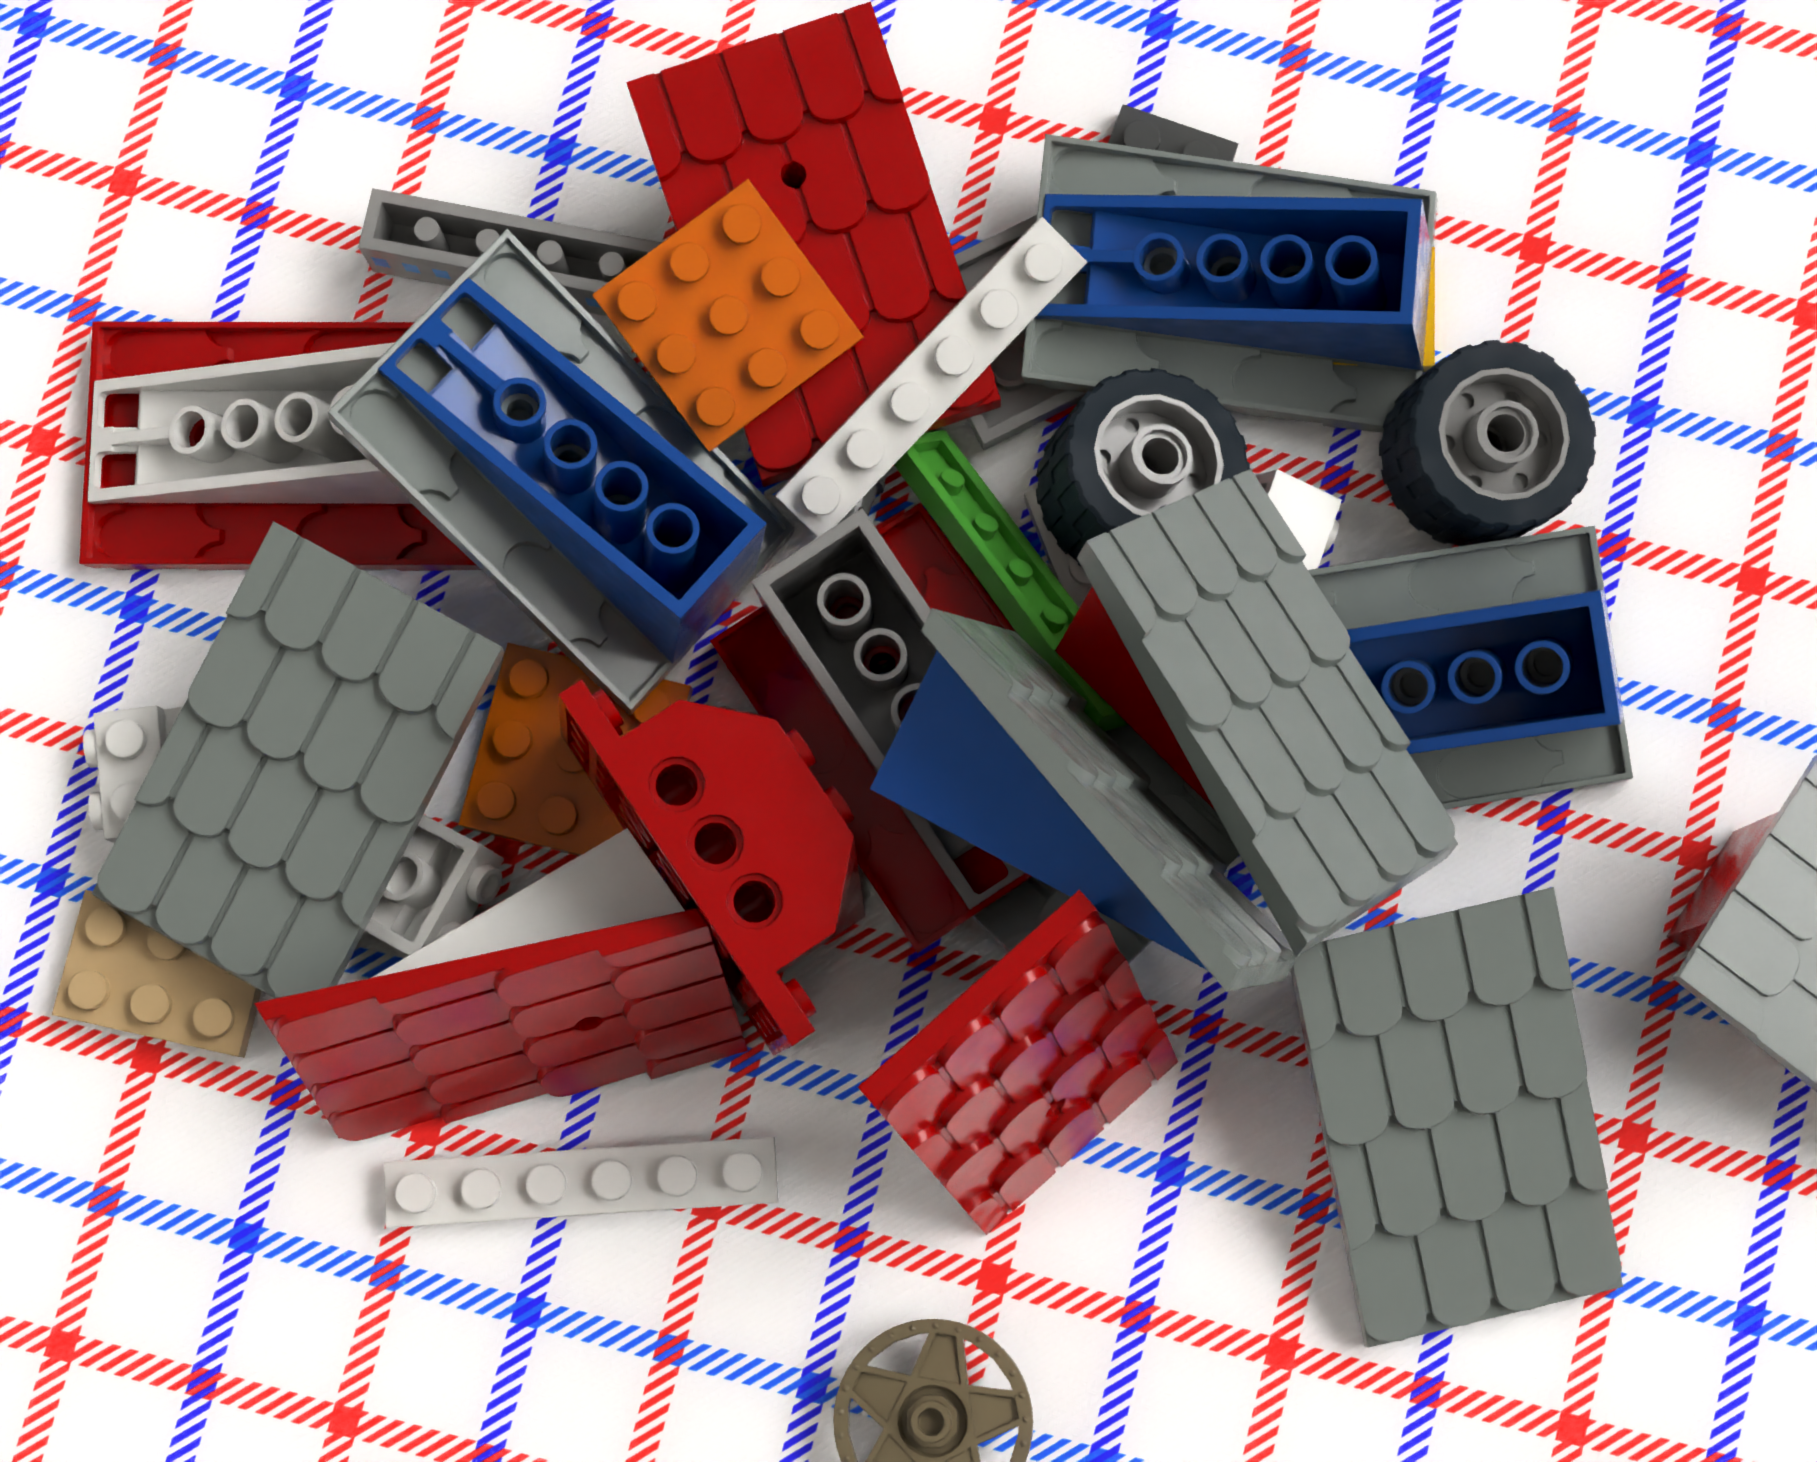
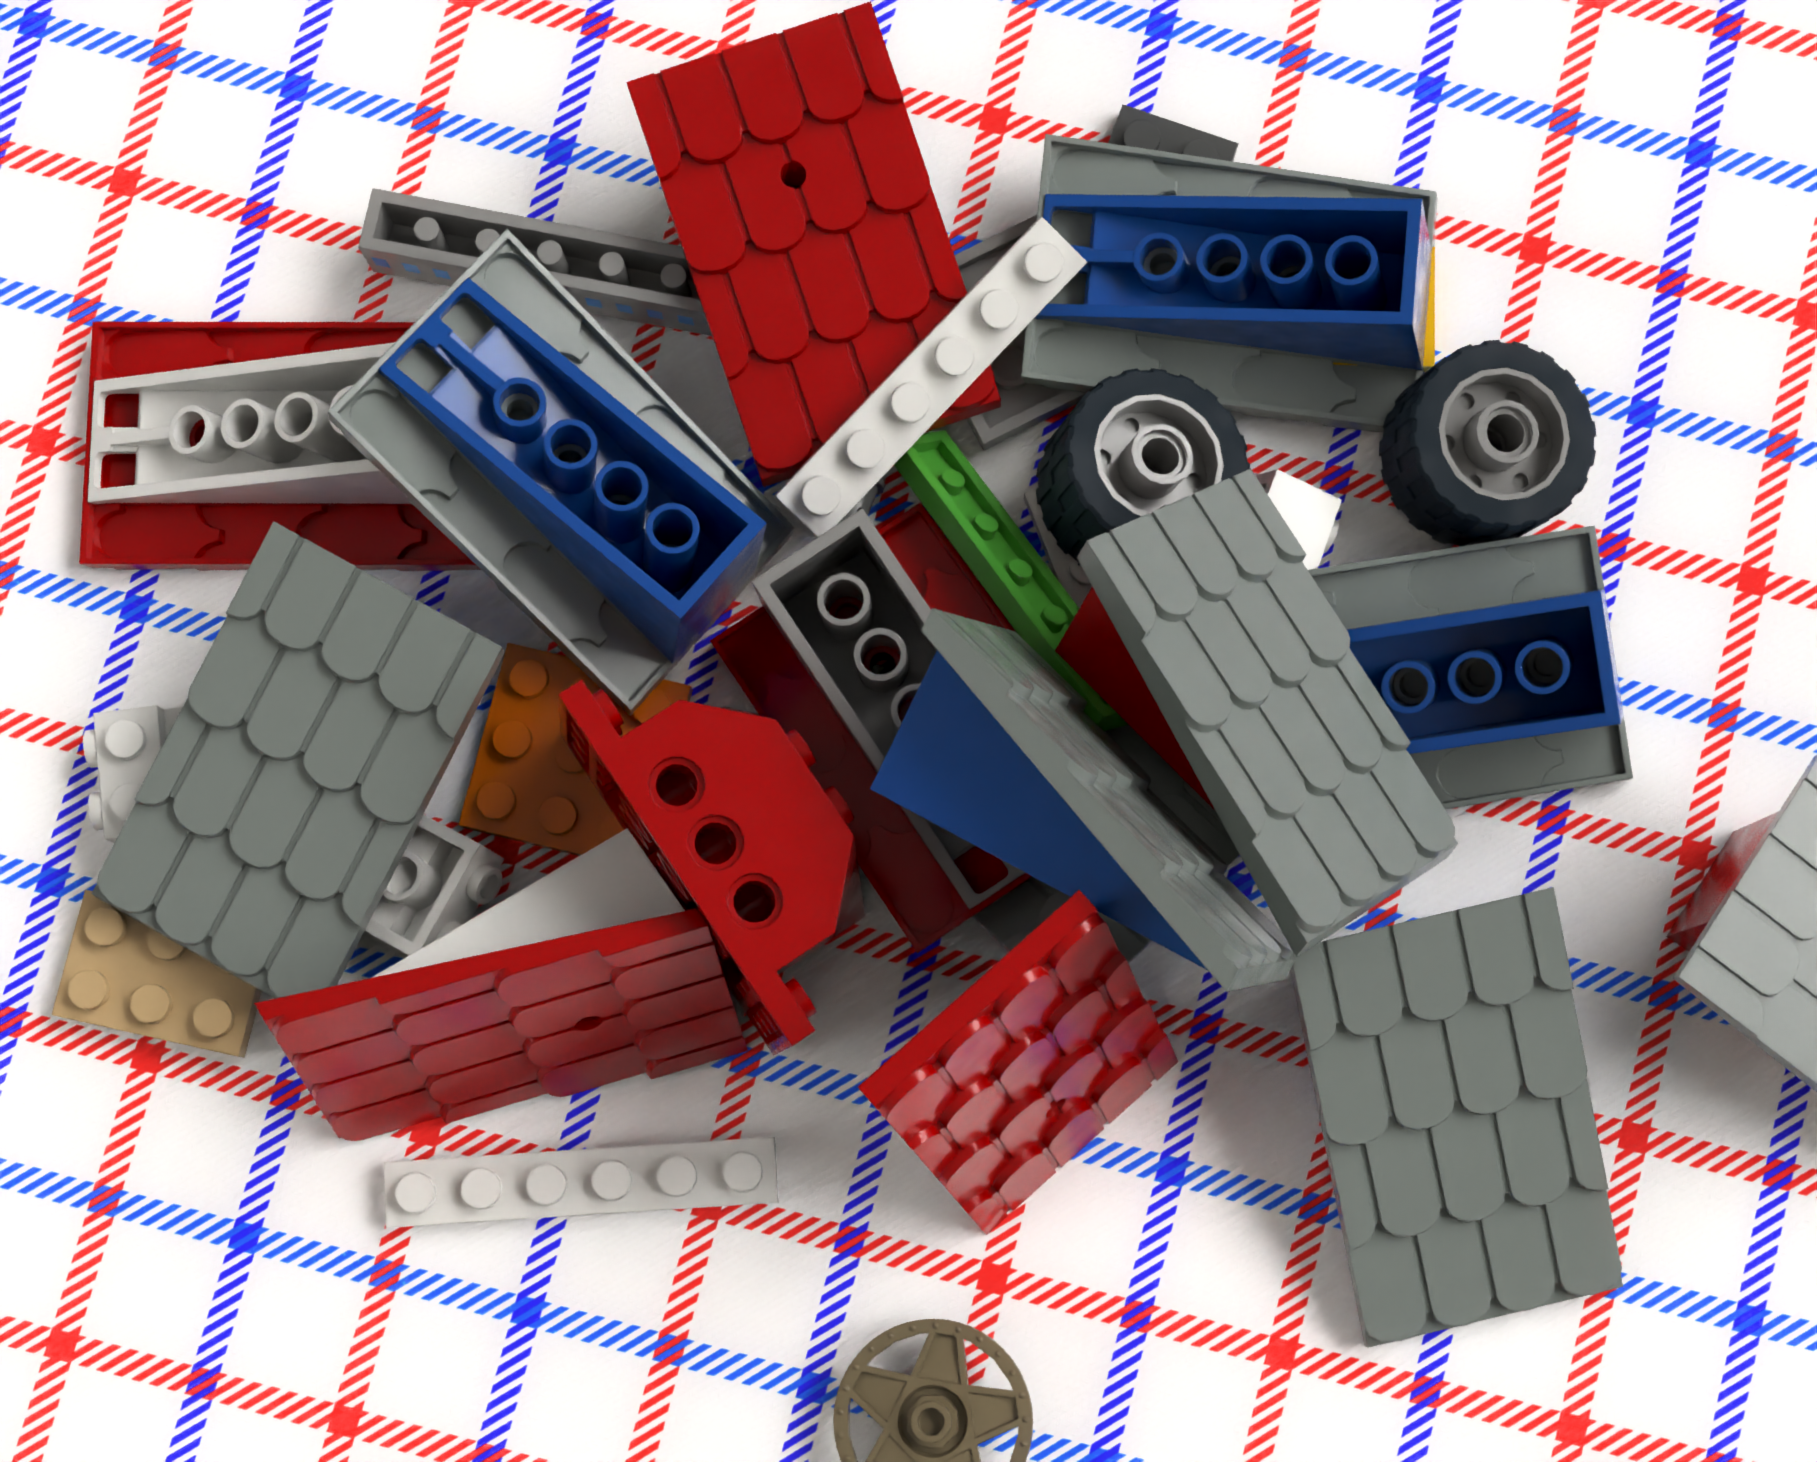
(728, 315): orange plate -> none

